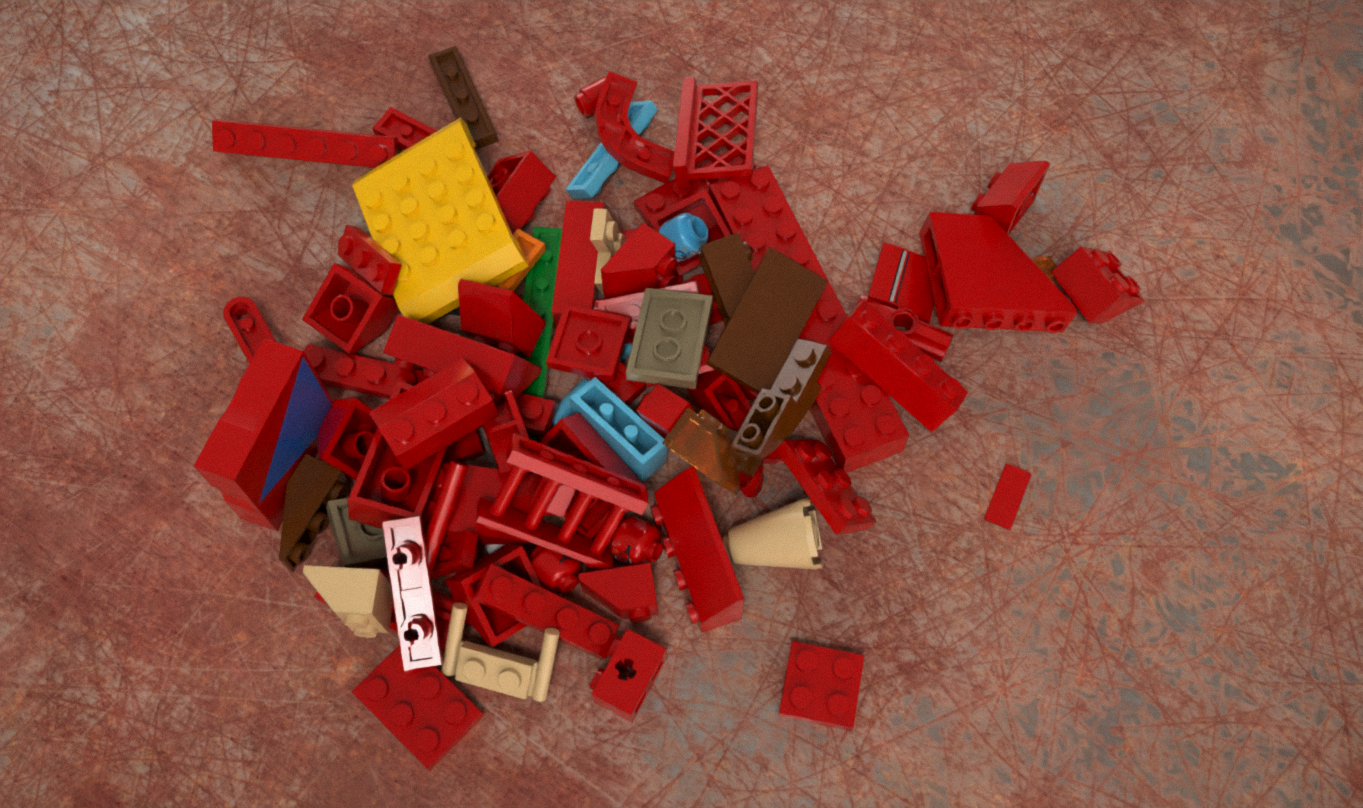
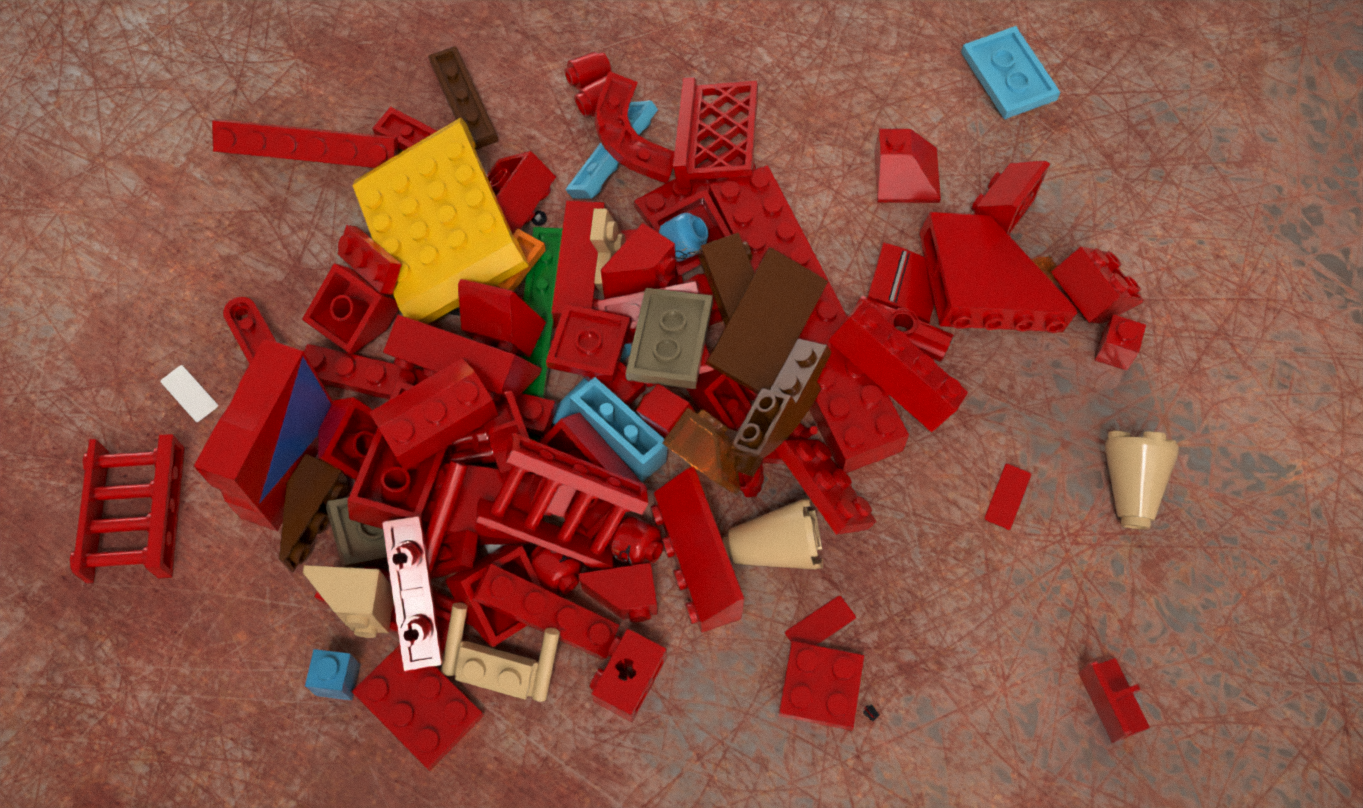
(159, 523): none -> red fence
(189, 393): none -> white sticker
(332, 674): none -> dark azure brick
(481, 450): none -> red piece
(539, 218): none -> black piece
(587, 69): none -> red brick
(802, 432): none -> red hand
(822, 623): none -> red sticker
(871, 713): none -> black piece
(906, 168): none -> red slope
(1010, 72): none -> medium azure plate
(1114, 699): none -> red panel
(1120, 342): none -> red brick
(1139, 474): none -> tan cone

